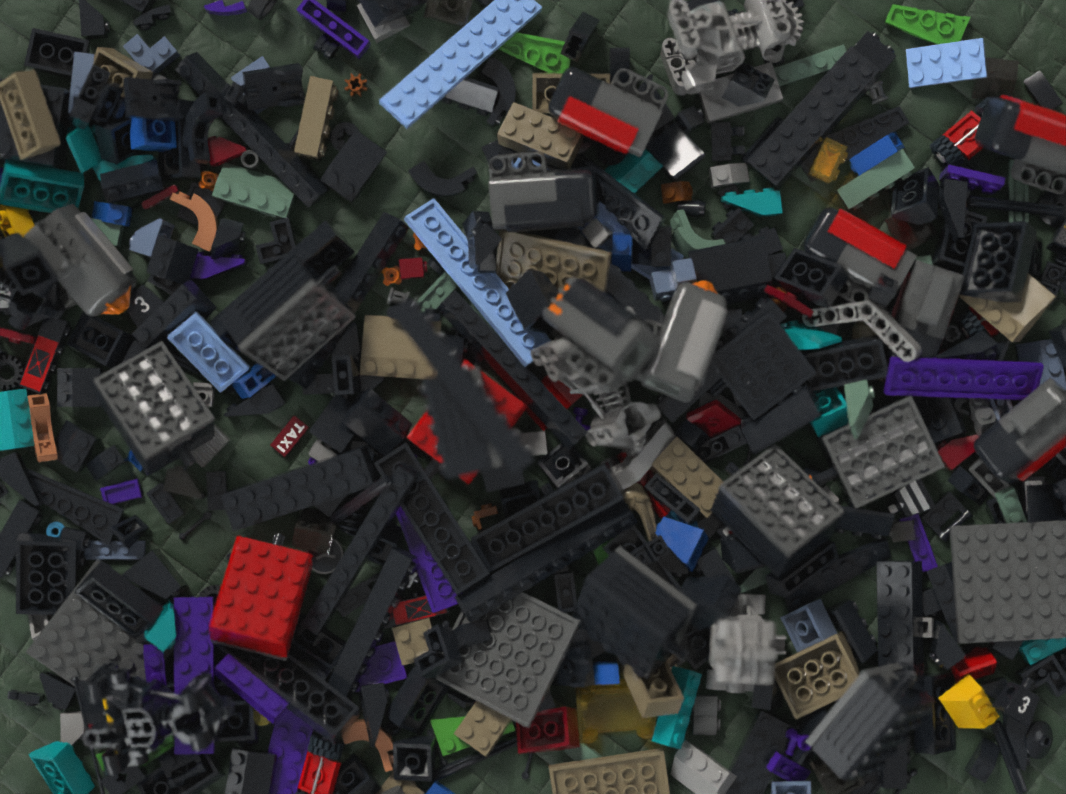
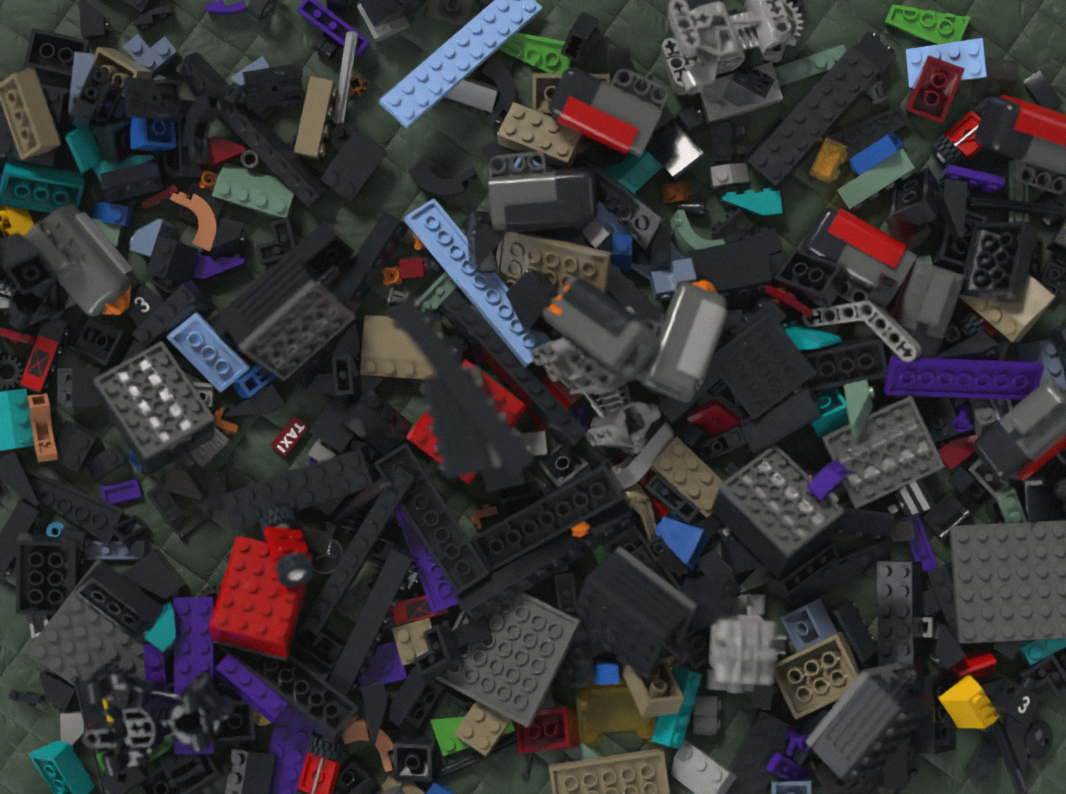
(228, 427): none -> dark orange bracket
(287, 547): none -> plate
(345, 77): none -> light grey axle
(580, 529): none -> orange plate
(828, 480): none -> dark purple slope
(934, 89): none -> dark red slope
(962, 422): none -> dark purple piece

